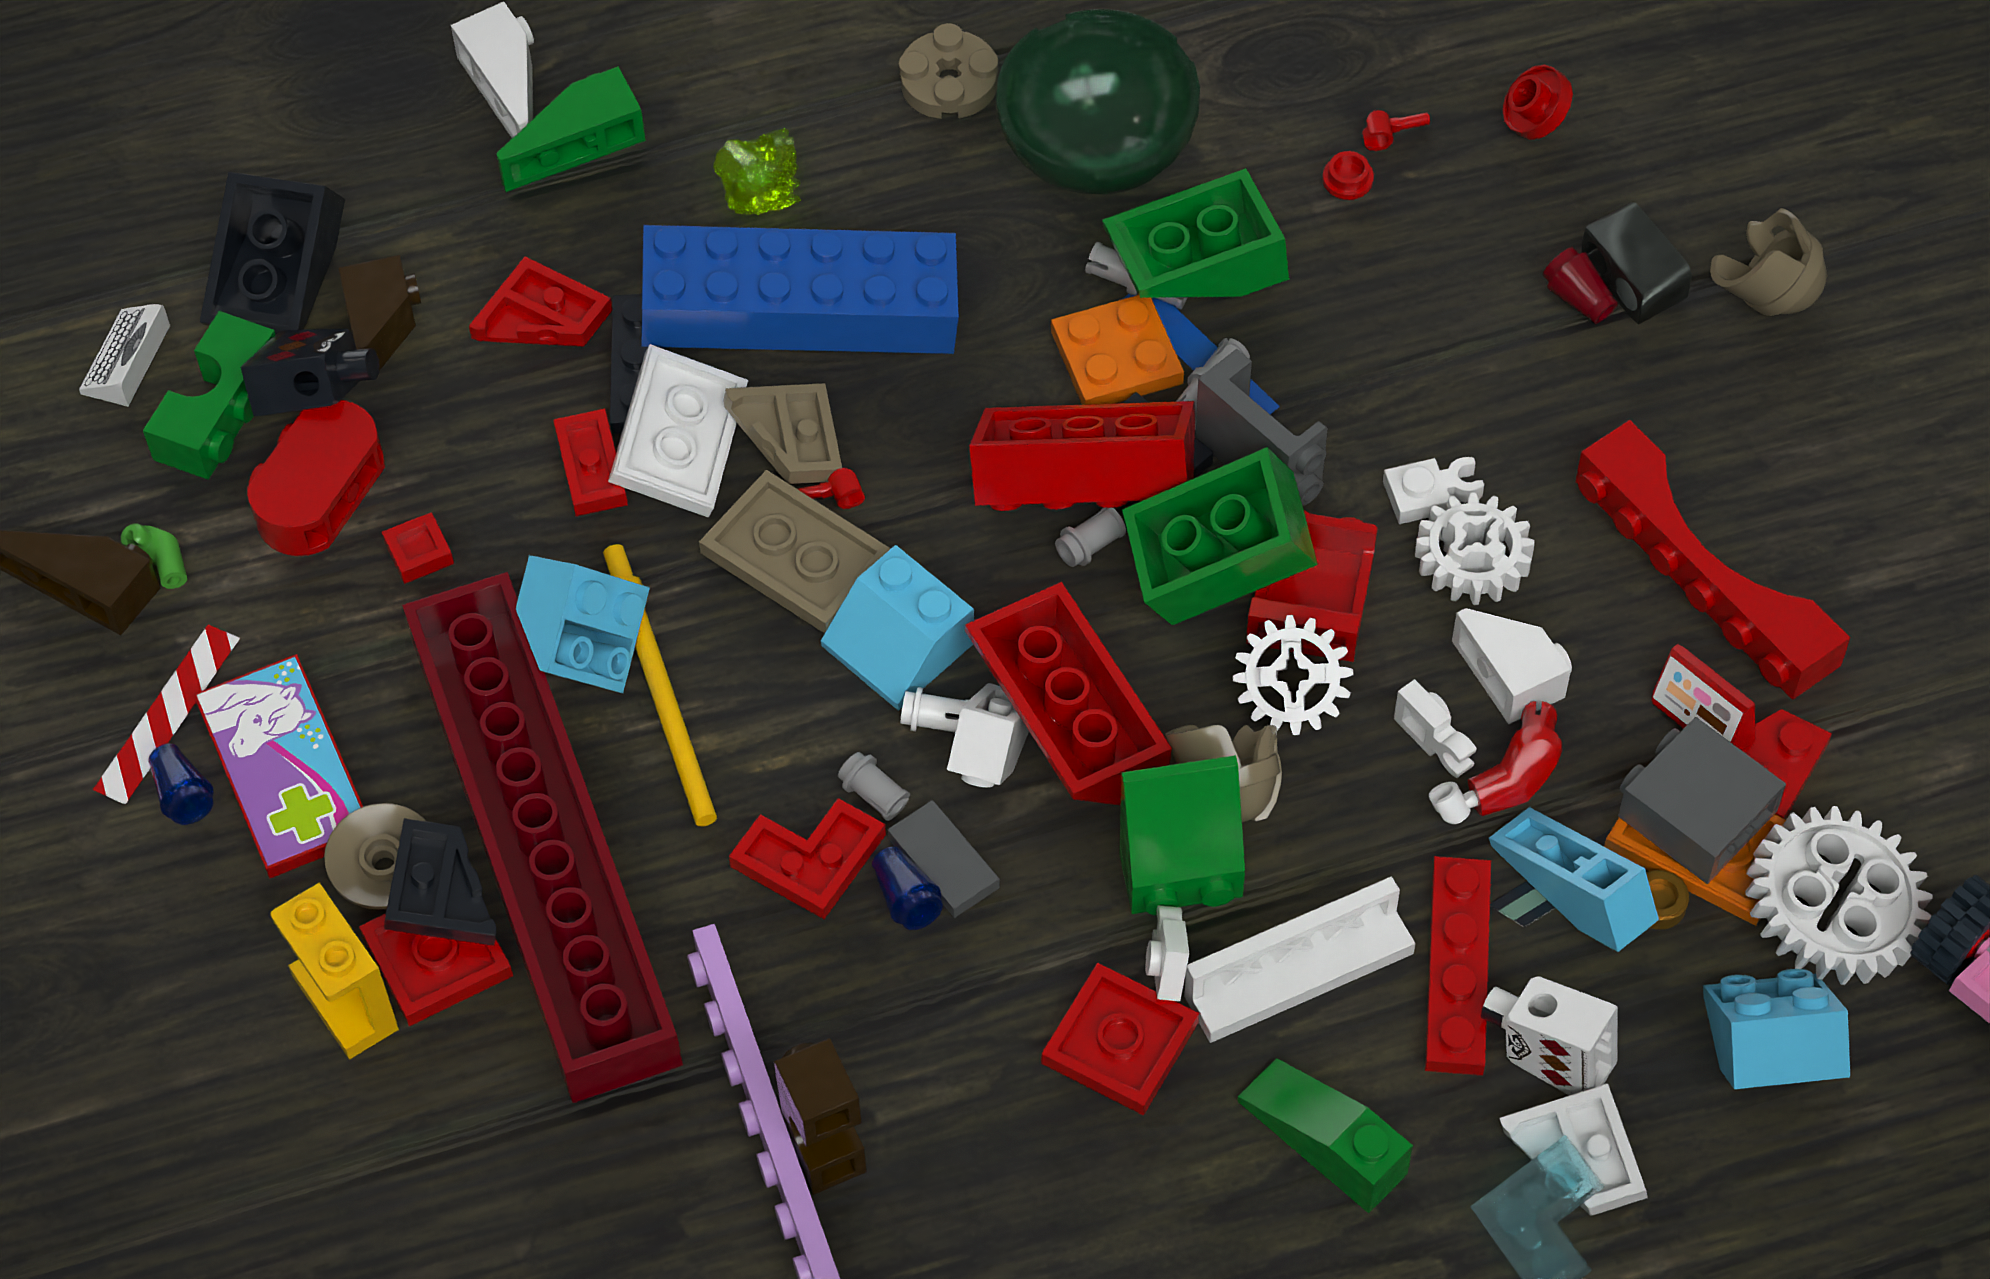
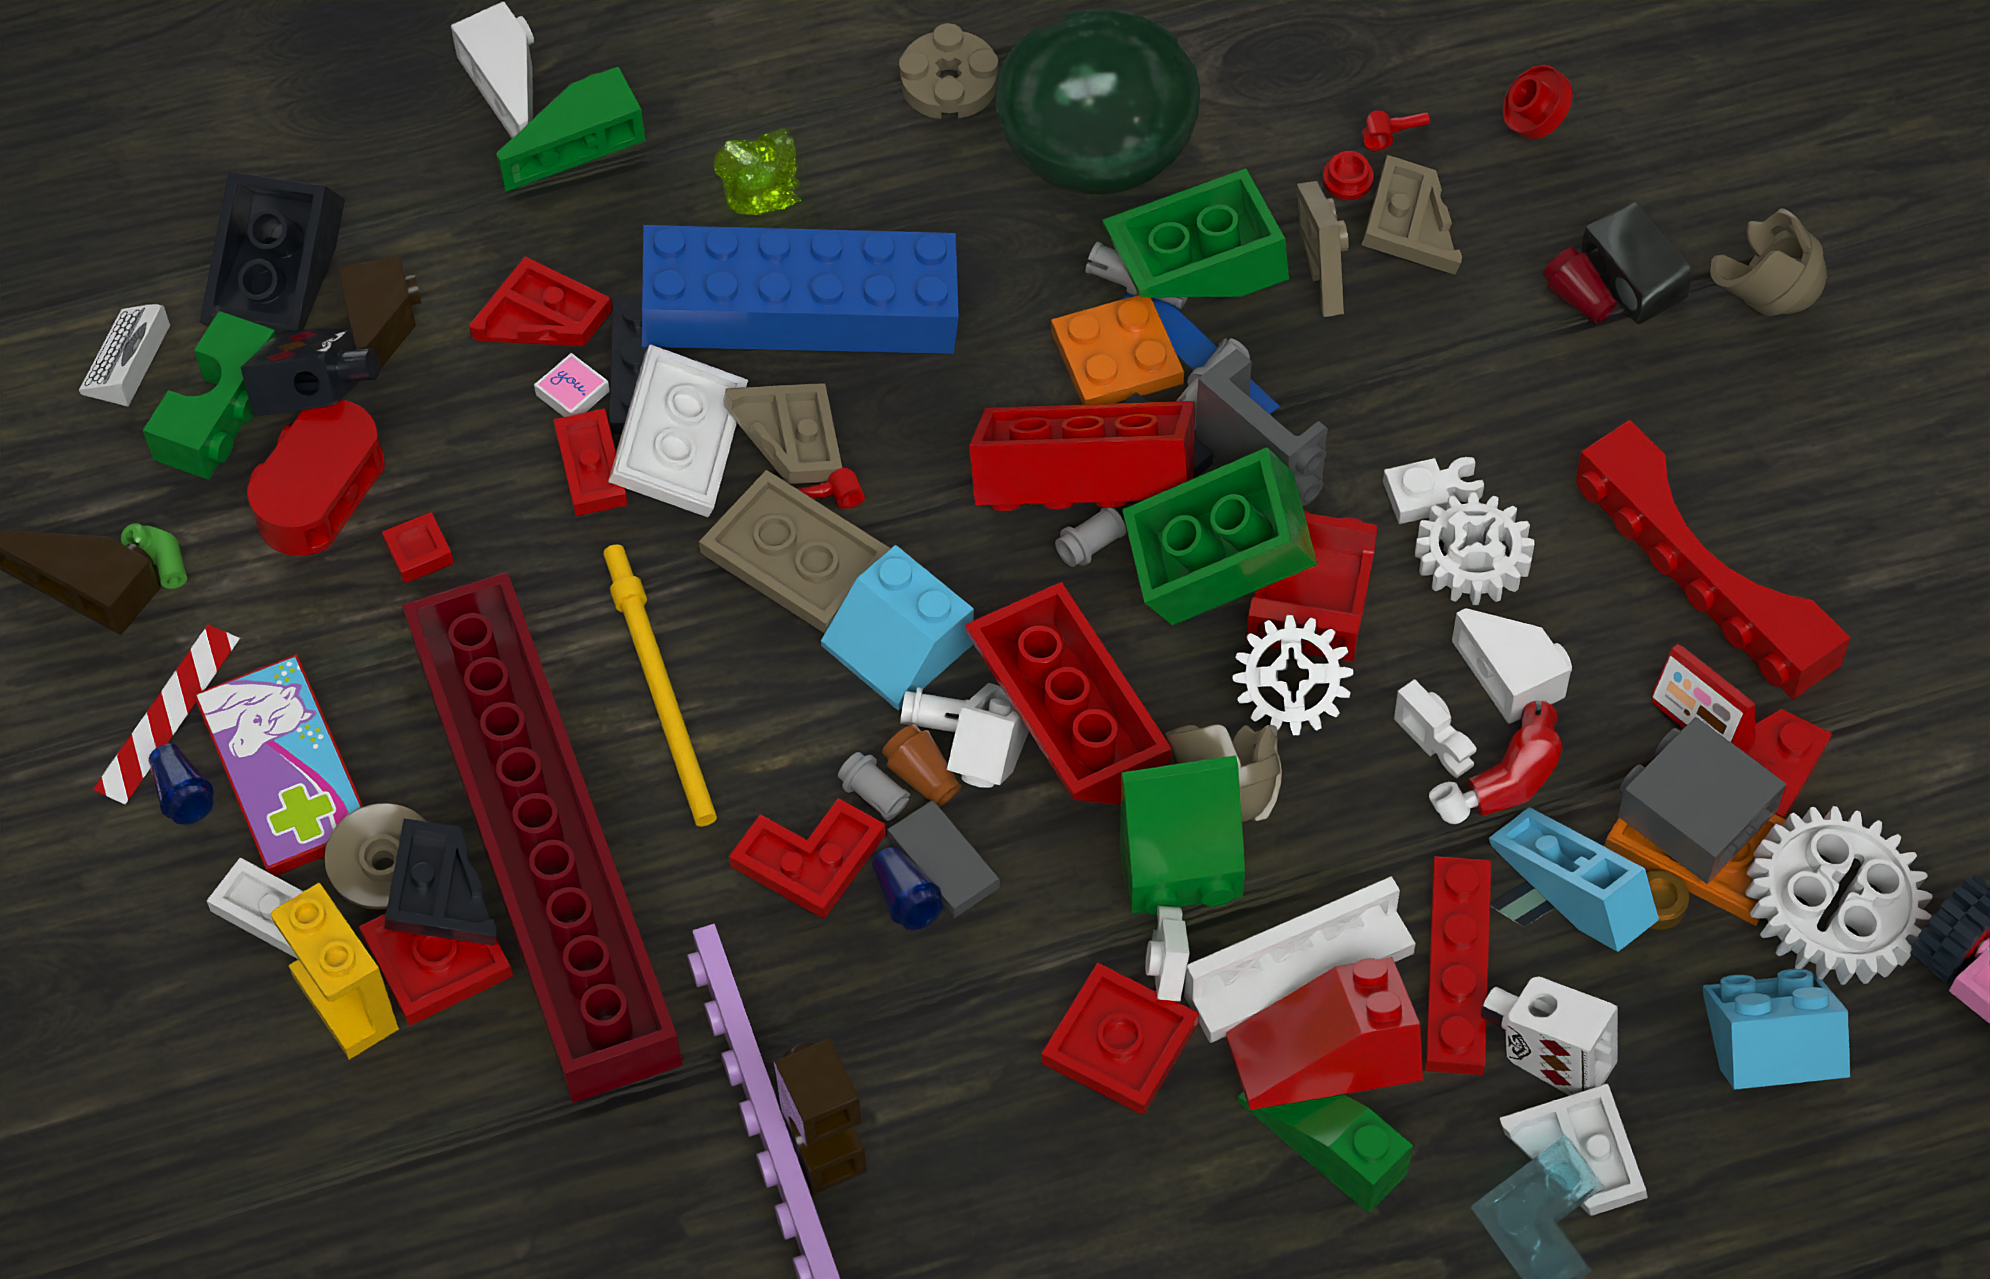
(248, 898): none -> white plate
(571, 387): none -> tile
(580, 621): medium azure slope -> none
(920, 763): none -> dark orange cone
(1323, 241): none -> dark tan wing
(1330, 1038): none -> red slope
(1411, 217): none -> dark tan wing

